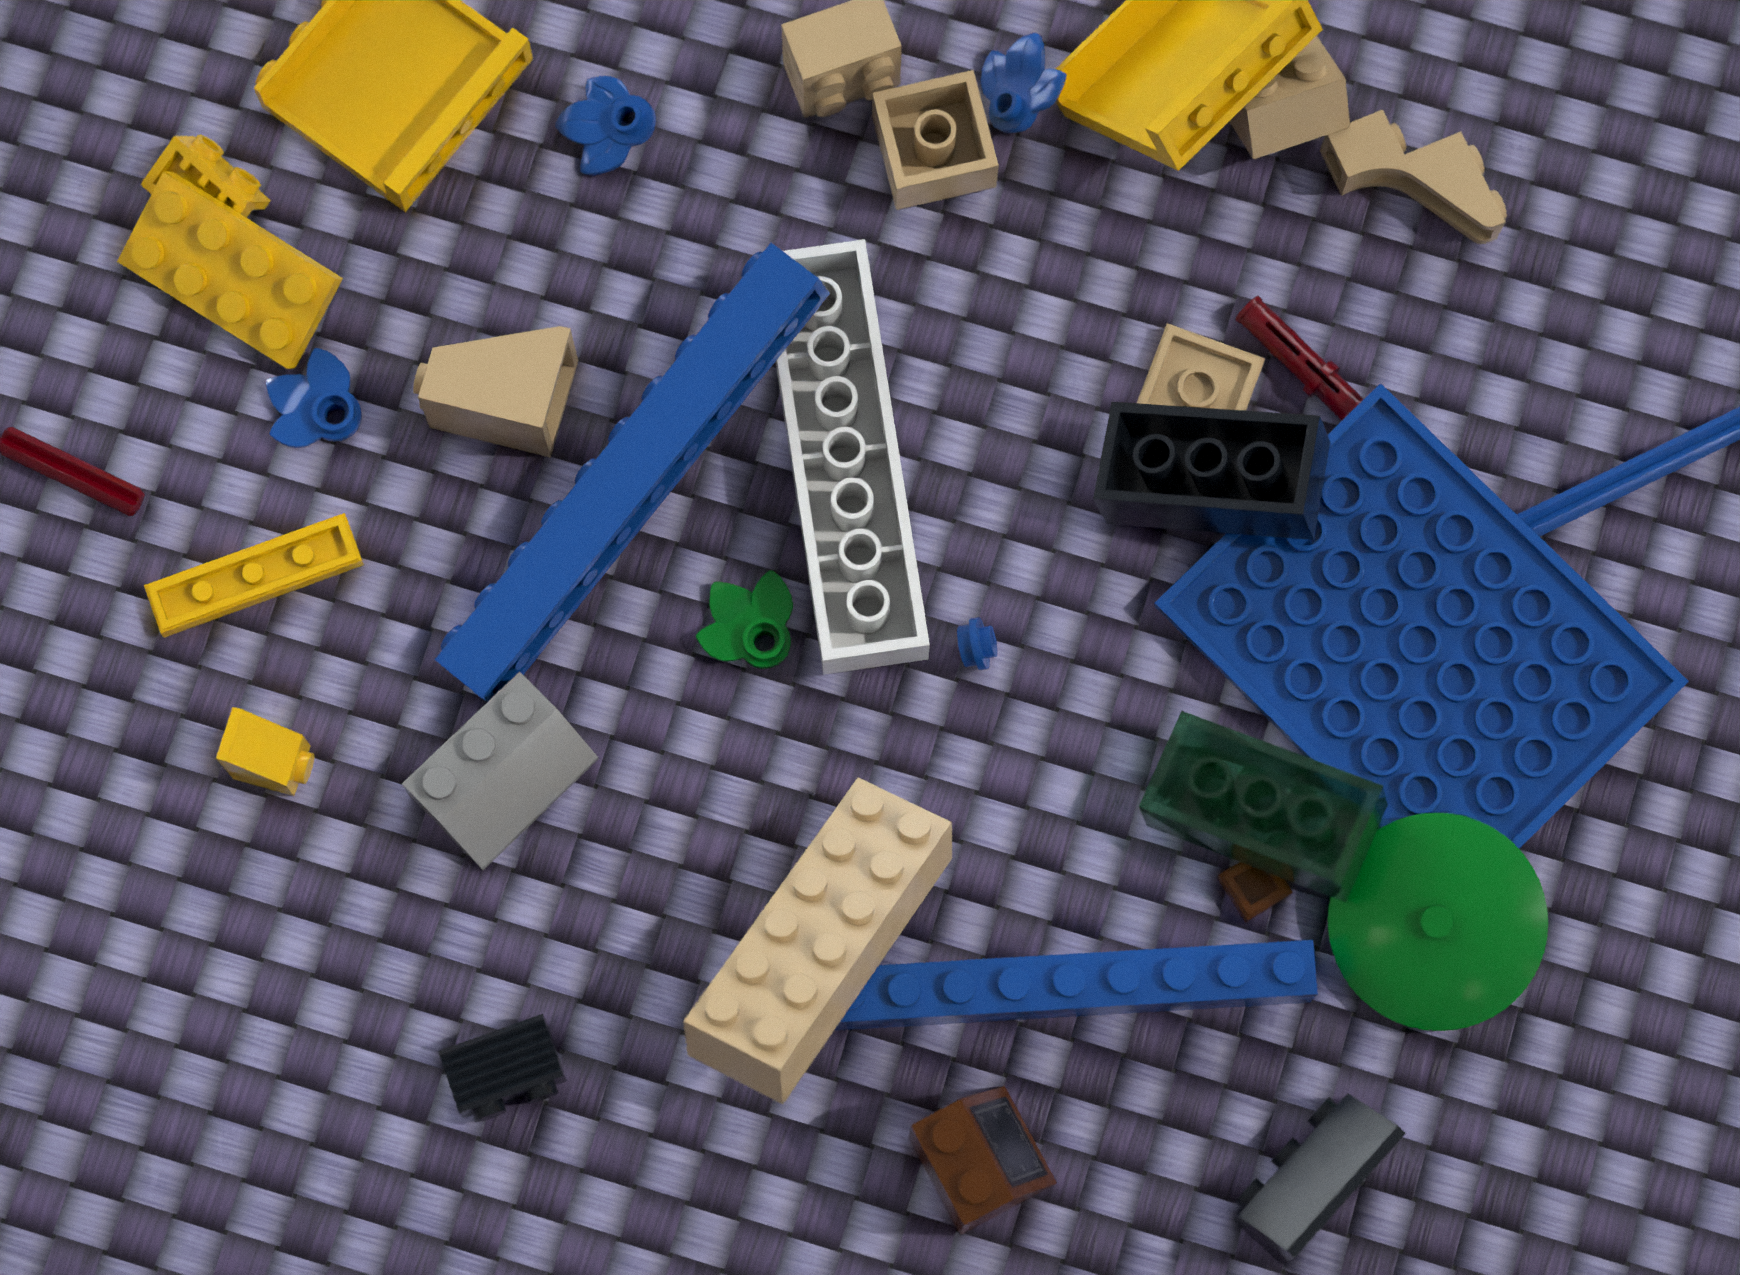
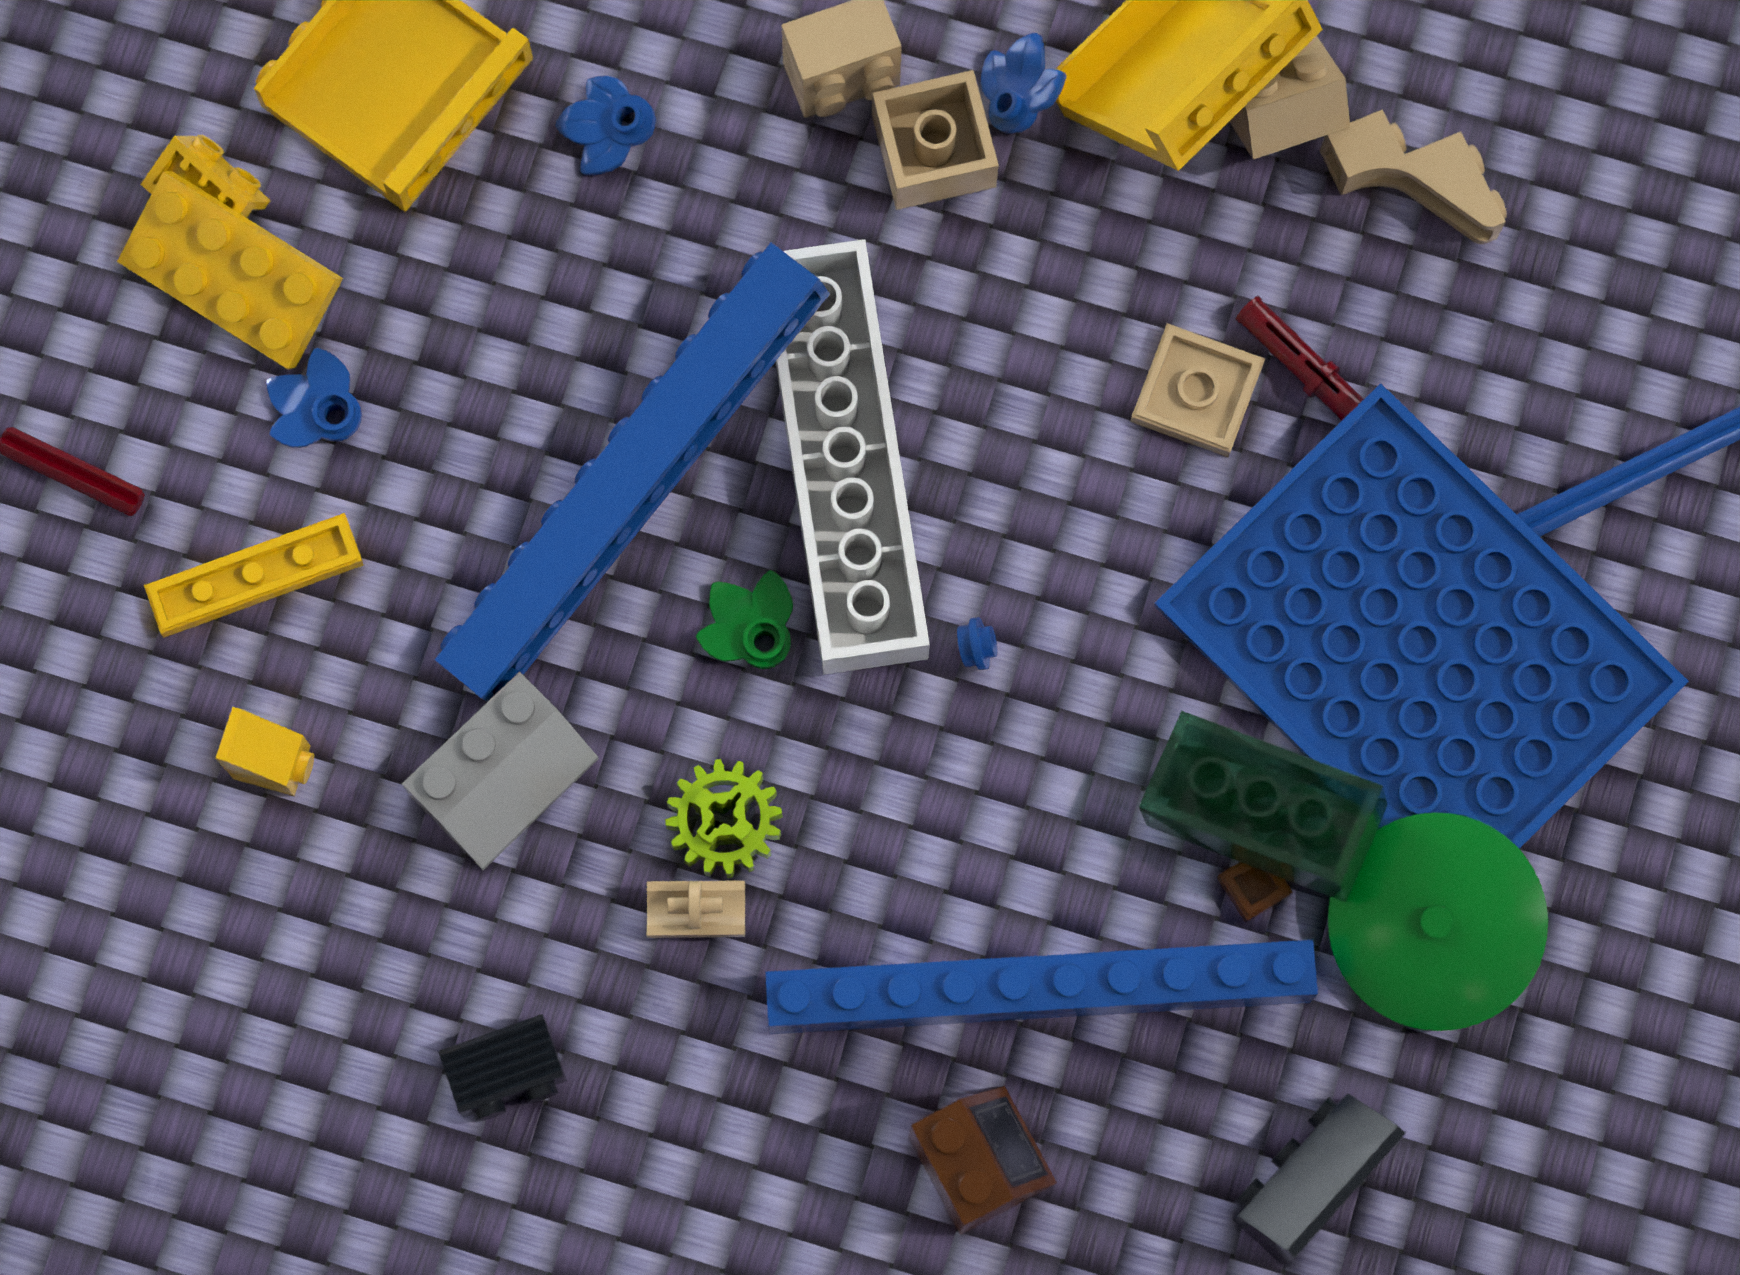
(500, 388): tan slope -> none
(695, 909): none -> tan hips
(706, 803): none -> lime gear
(818, 940): tan brick -> none
(1212, 470): black brick -> none

